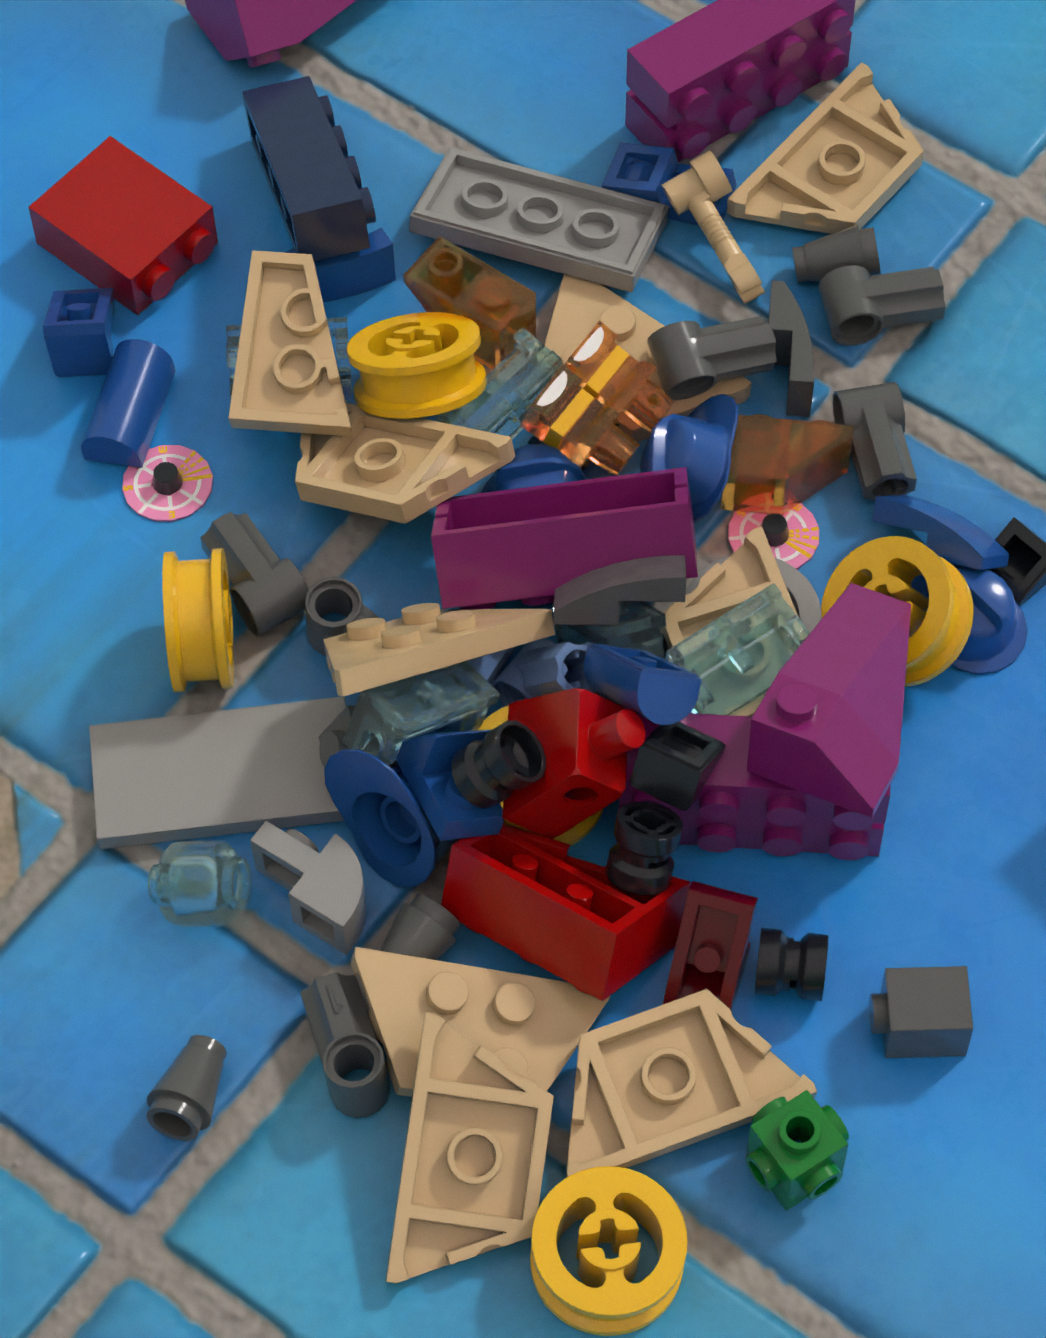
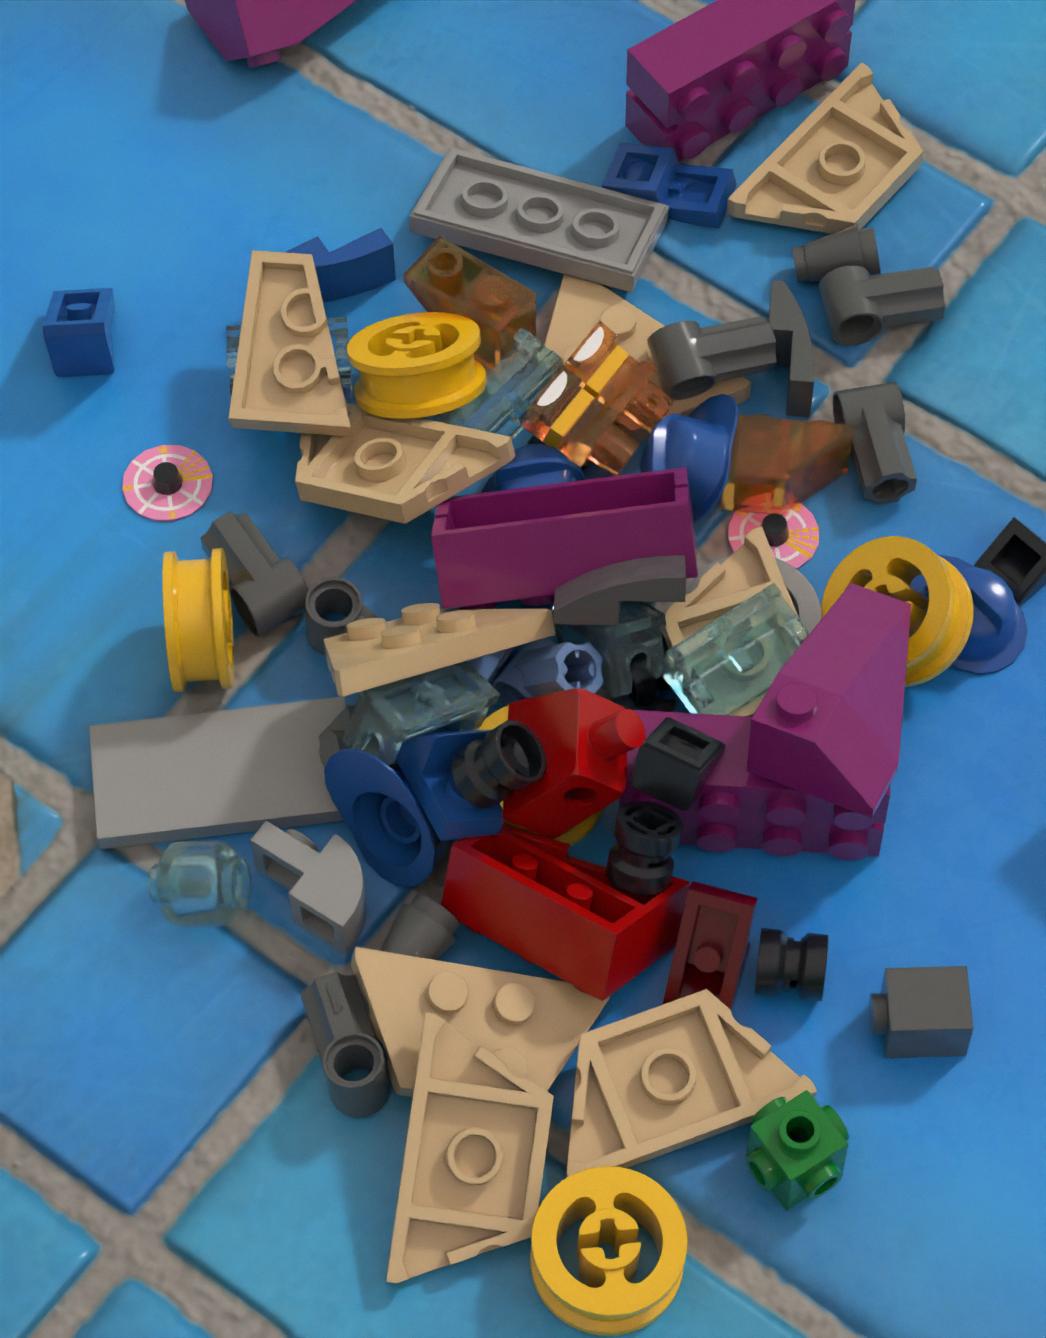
(124, 225): red brick -> none
(129, 404): blue brick -> none
(188, 1090): dark grey cone -> none
(309, 169): dark blue brick -> none
(641, 682): blue brick -> none
(696, 192): tan brick -> none
(947, 531): blue slope -> none

